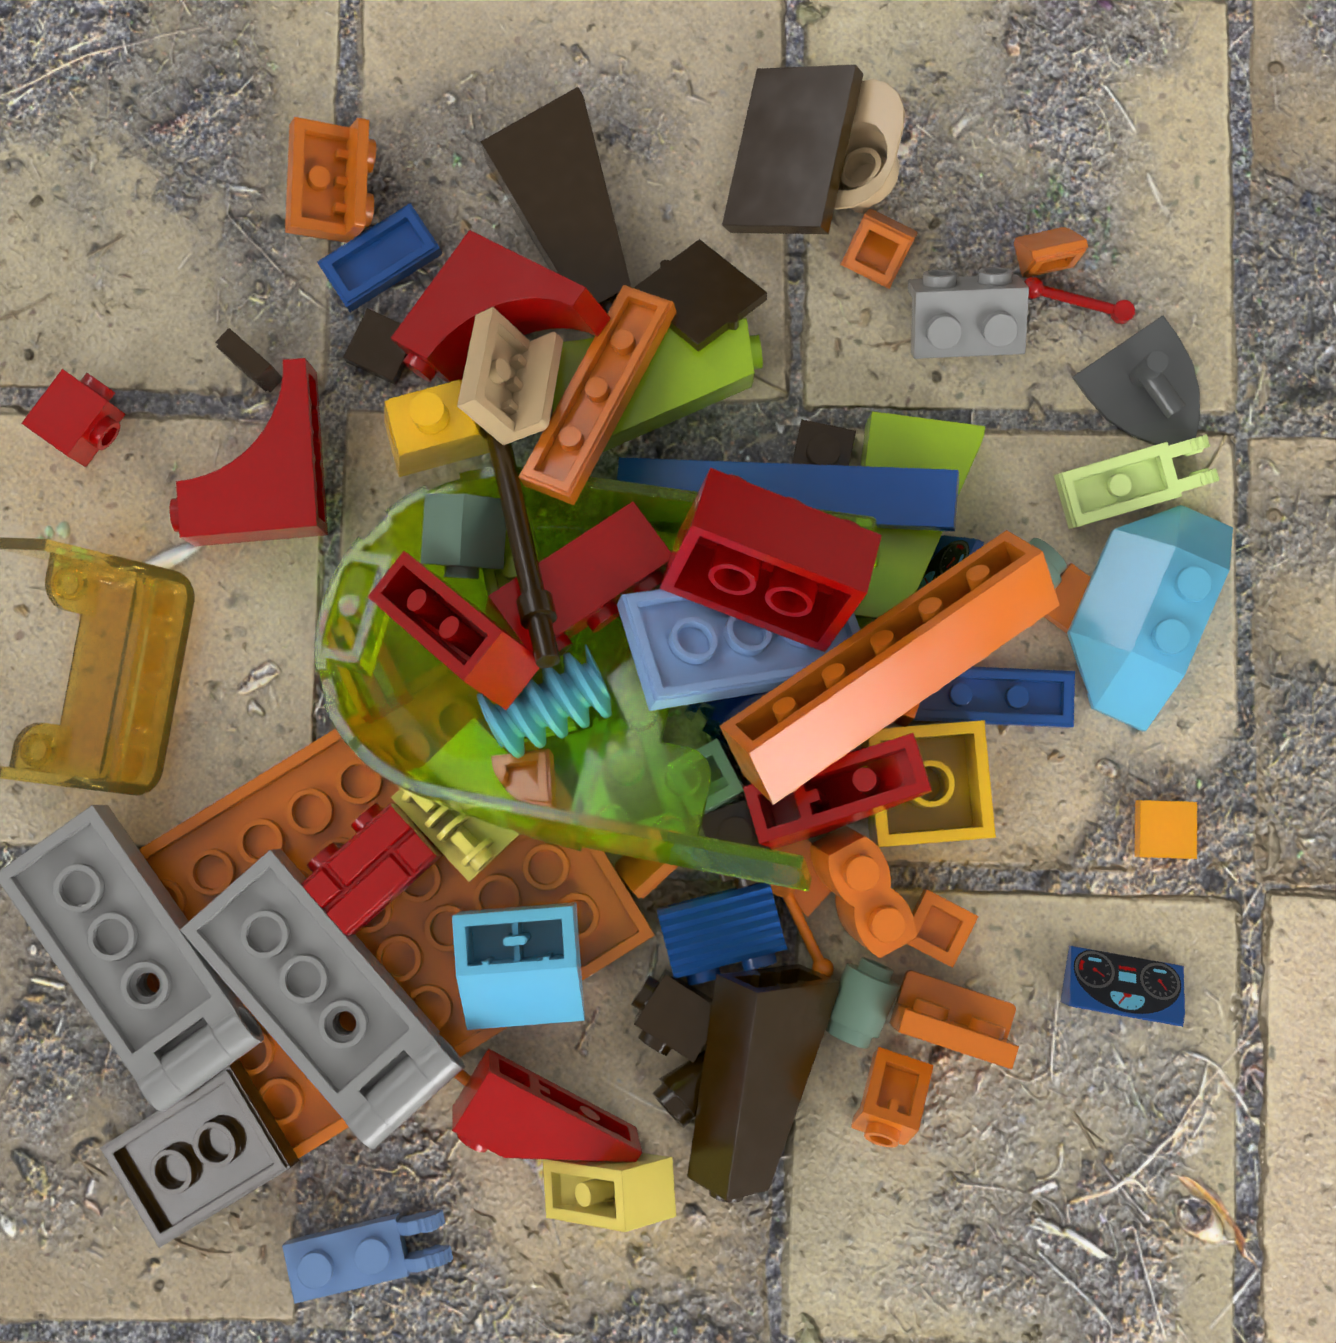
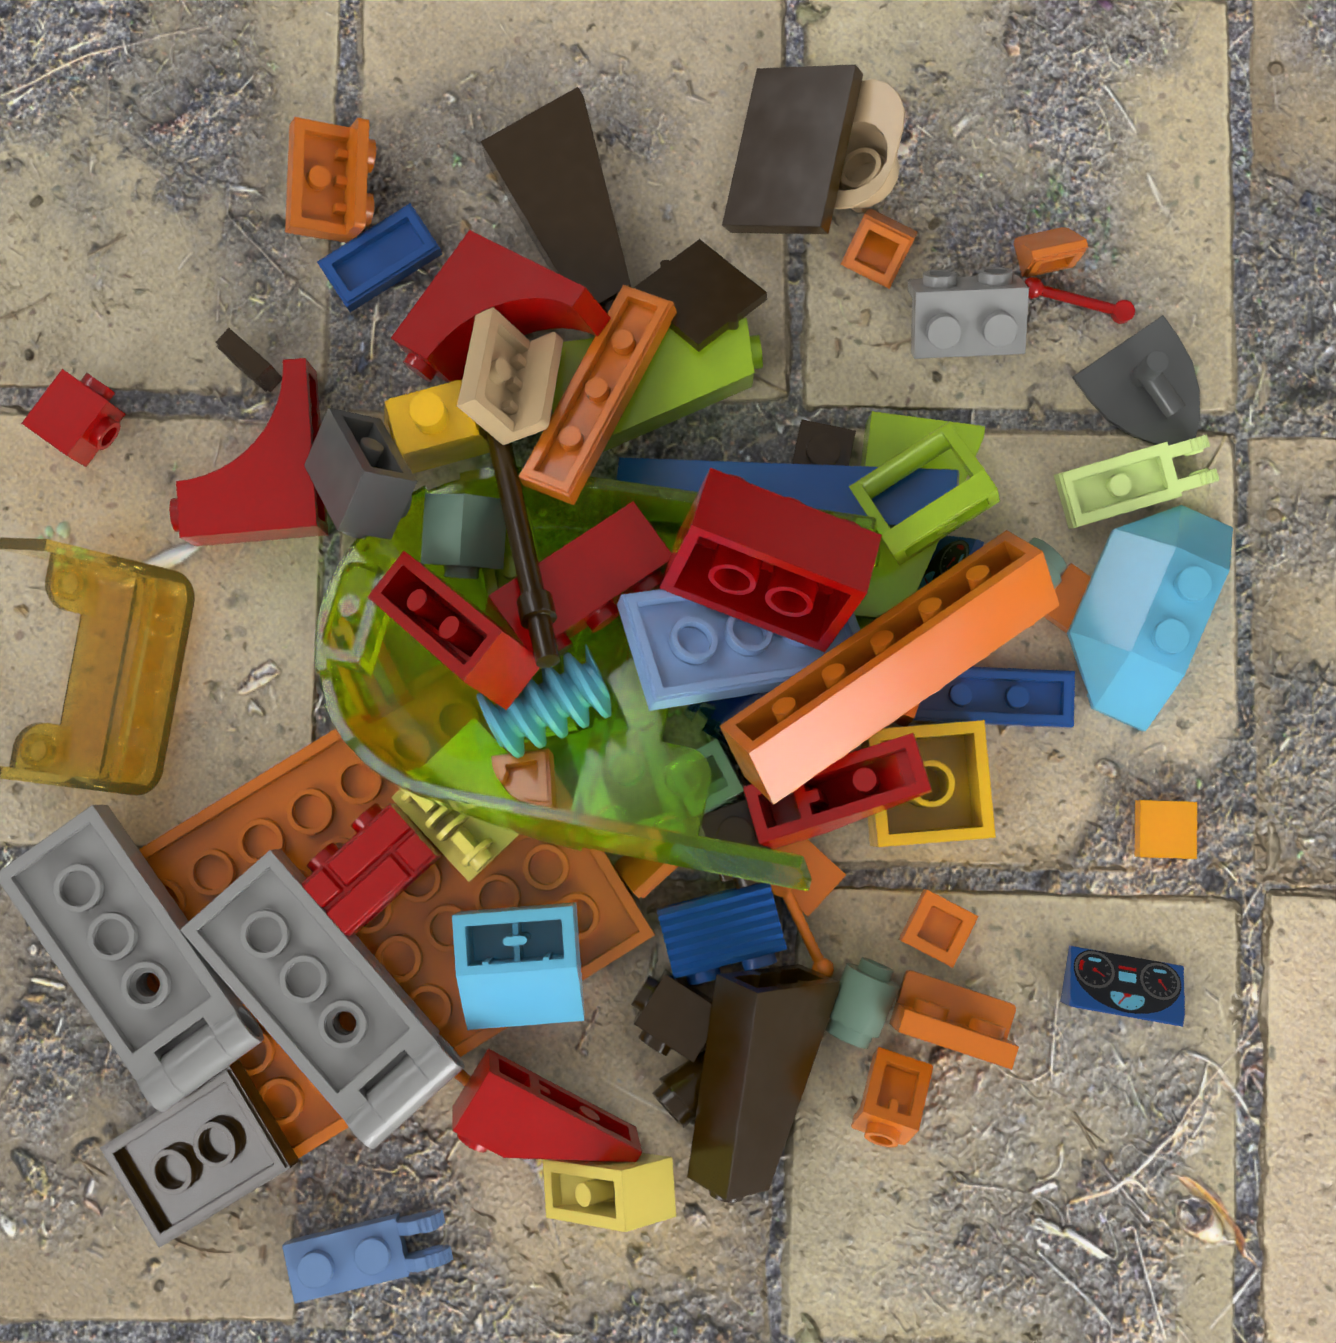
(360, 475): none -> dark grey brick
(374, 349): dark brown tile -> none
(863, 897): orange brick -> none
(941, 515): none -> lime tile

